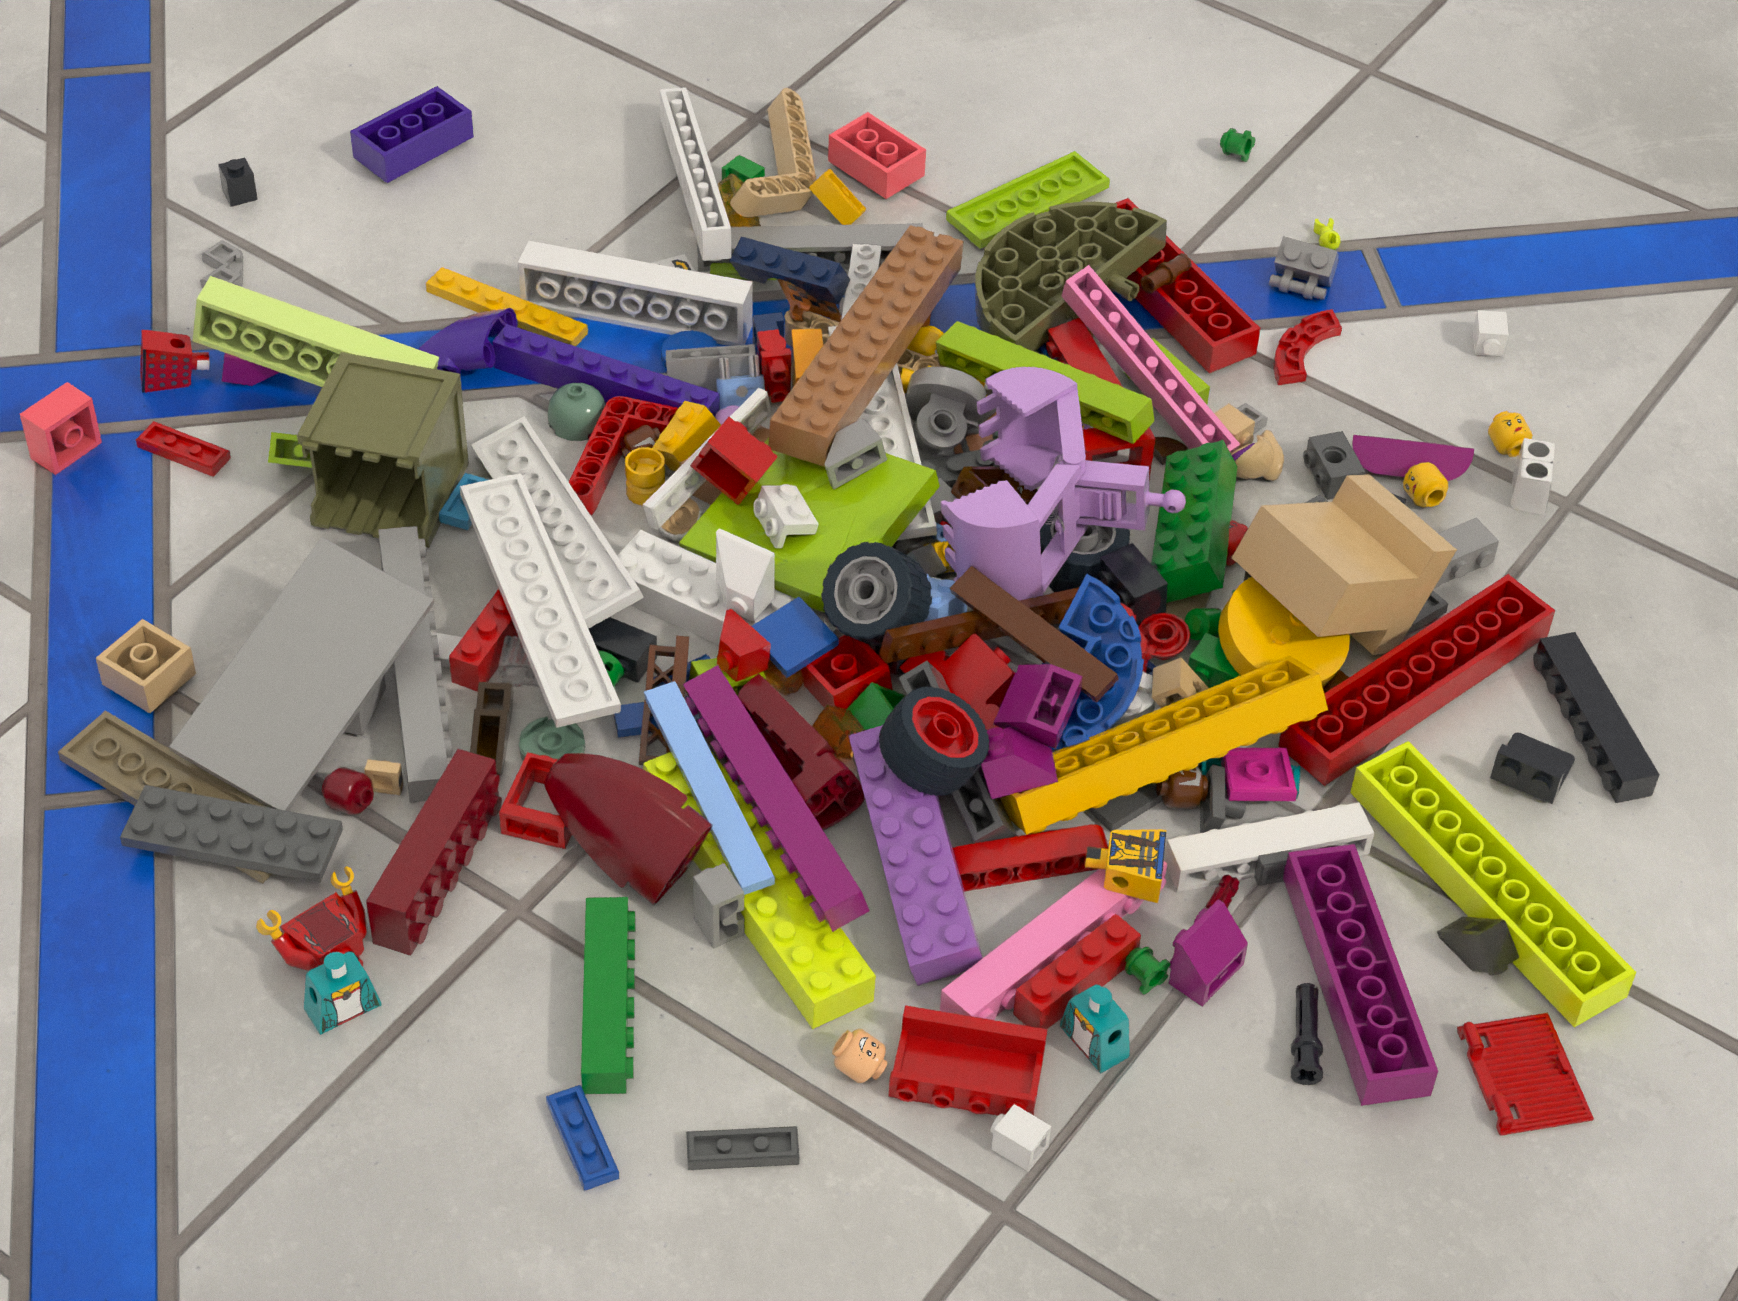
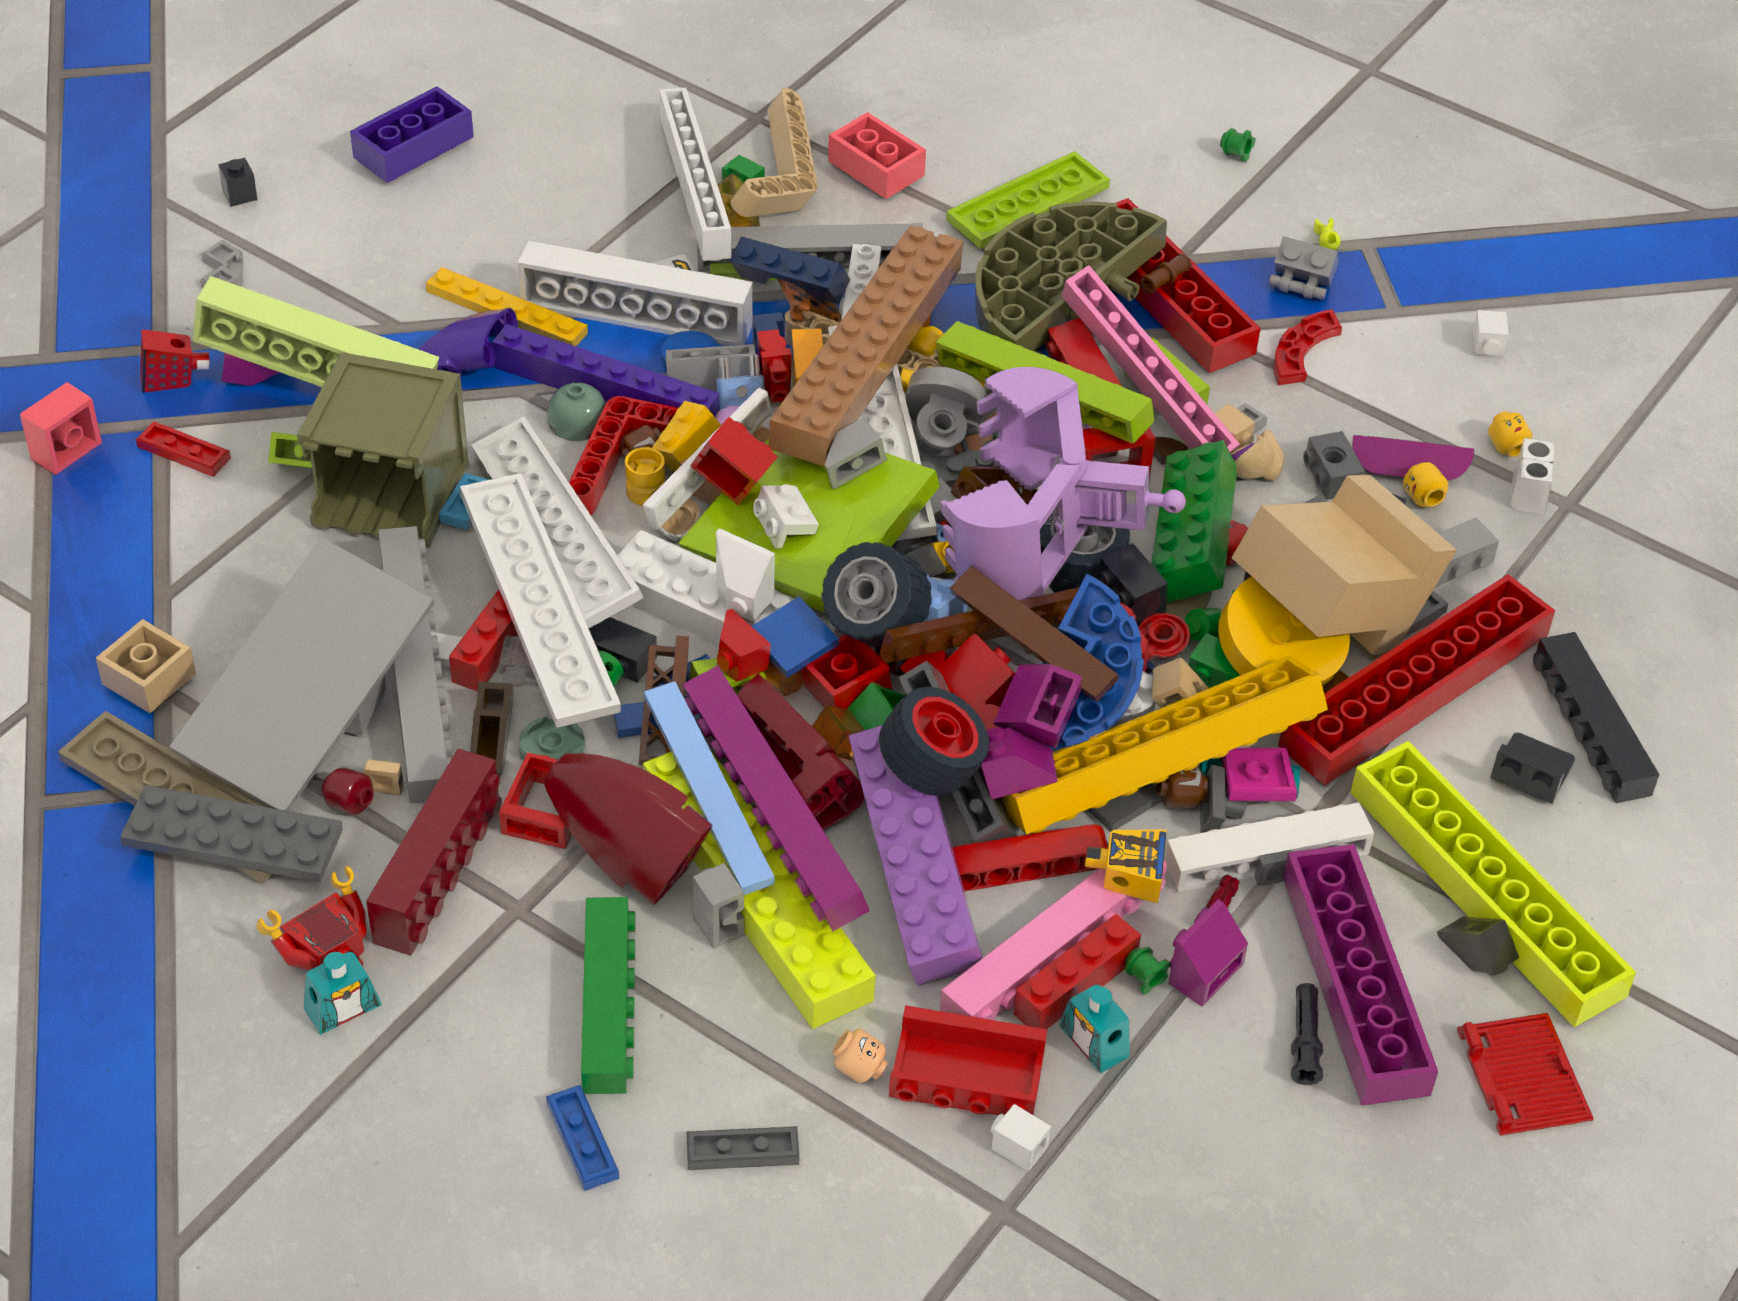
(837, 198): yellow slope -> none

